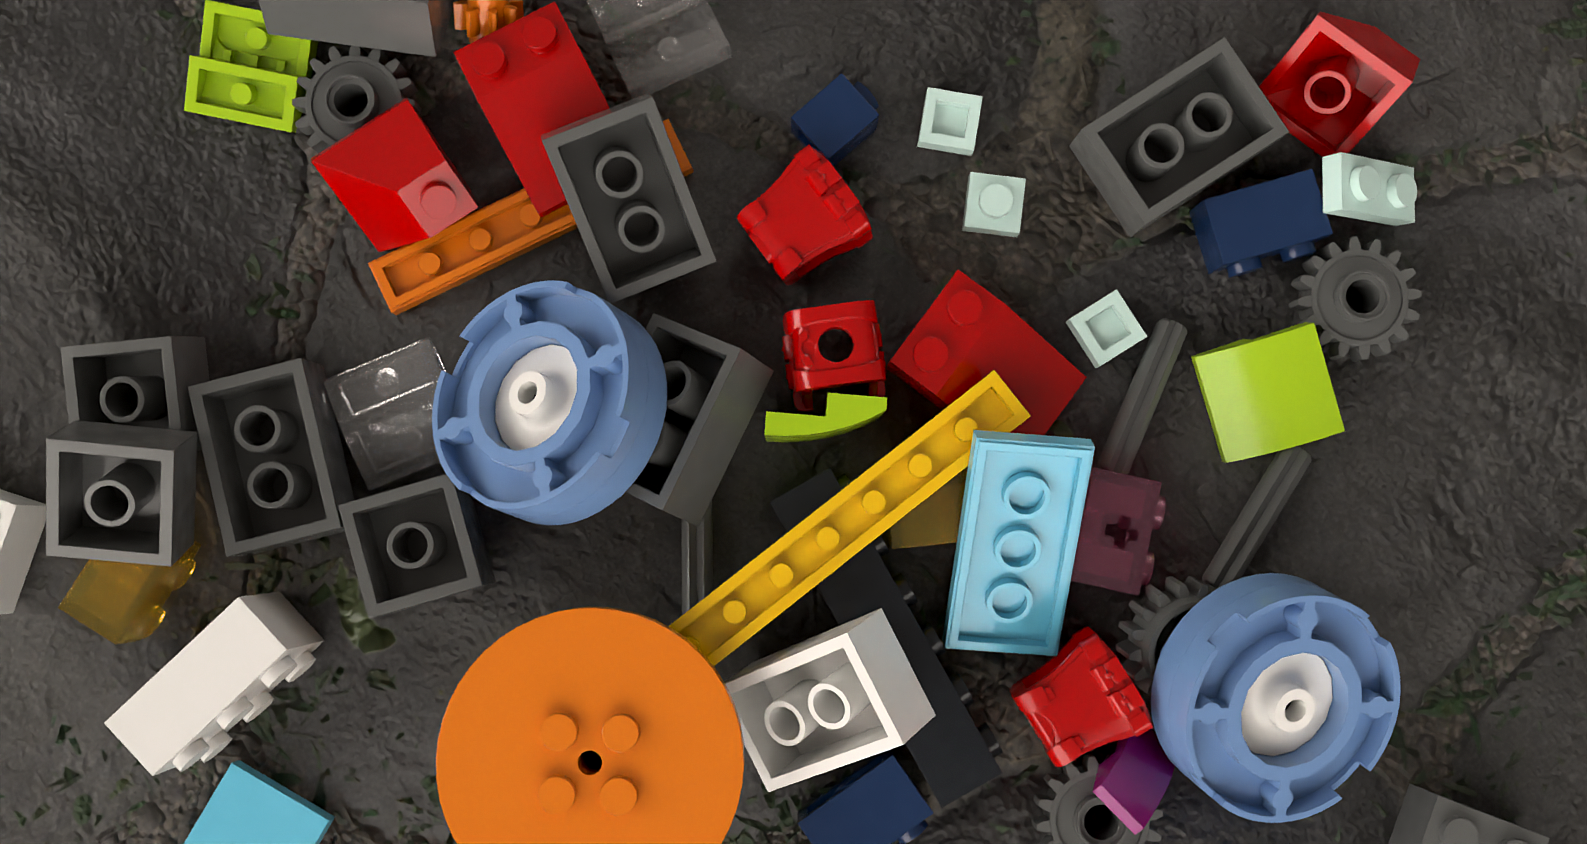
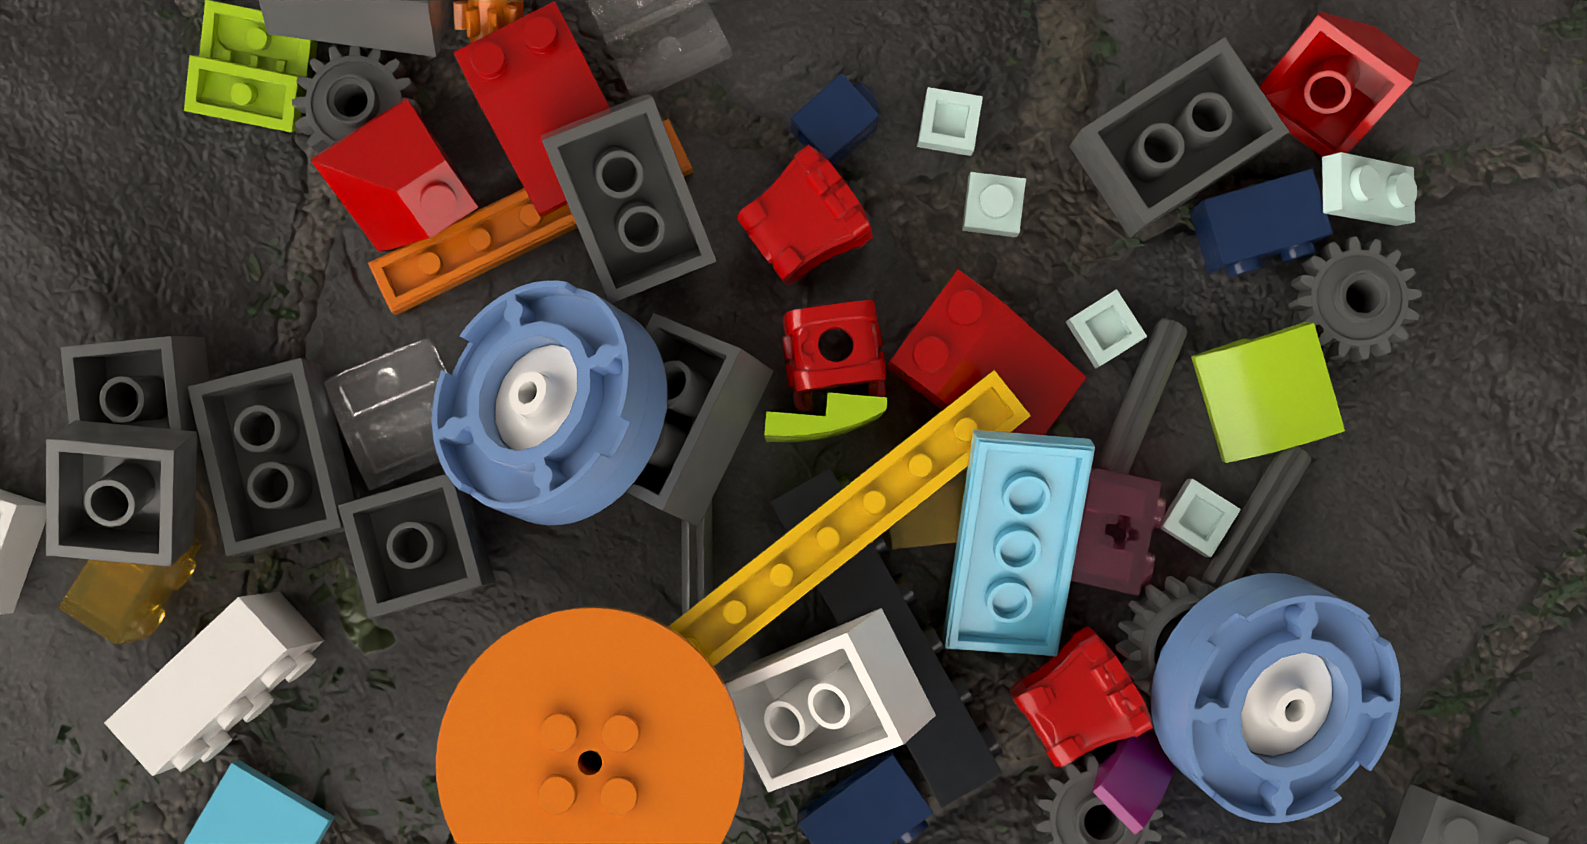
(1199, 517): none -> light aqua plate

